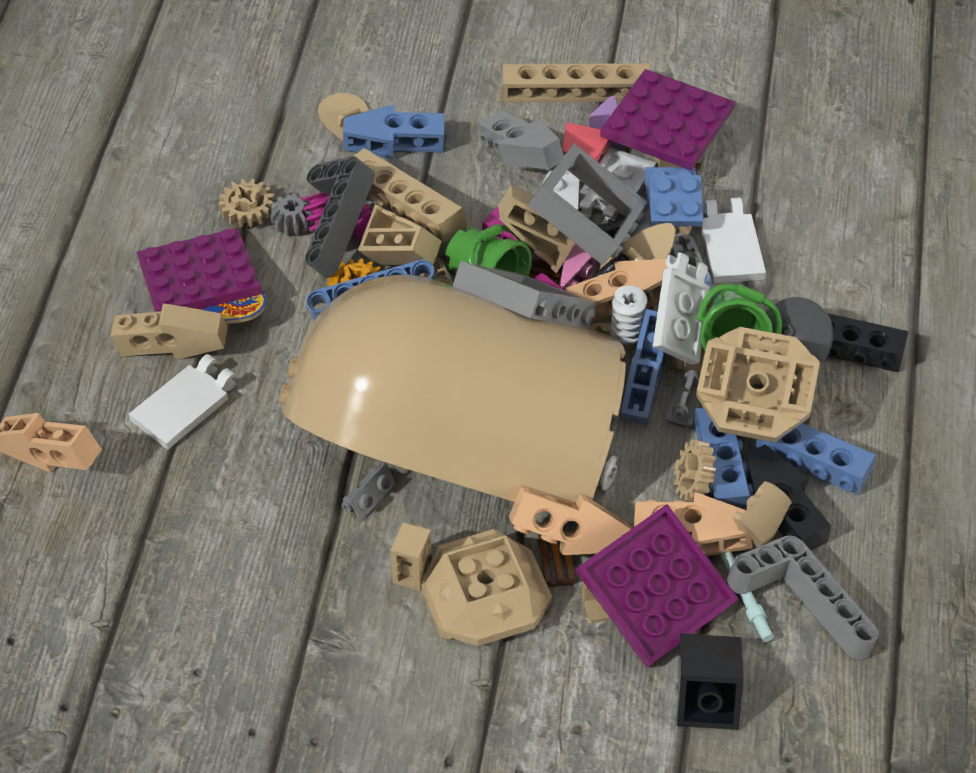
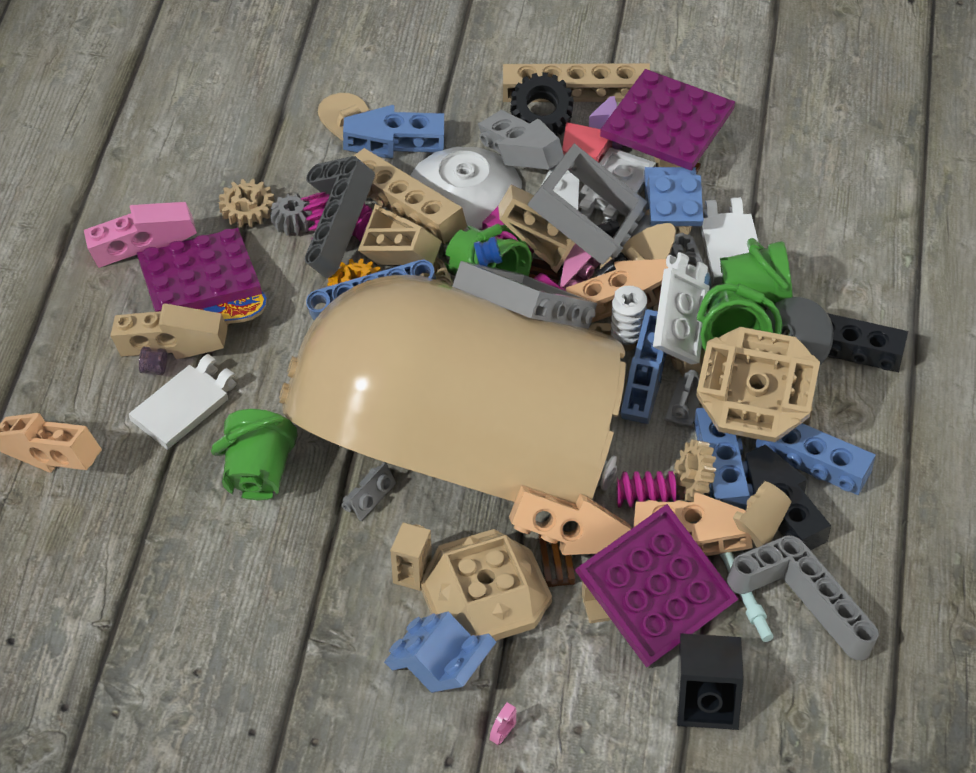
(143, 228): none -> bright pink brick
(152, 360): none -> clear purple wheel
(255, 452): none -> bright green piece
(439, 652): none -> medium blue bracket
(469, 178): none -> white dish
(488, 252): none -> blue wheel
(503, 724): none -> bright pink tile
(543, 88): none -> black tyre
(645, 488): none -> dark pink piece
(760, 270): none -> bright green piece

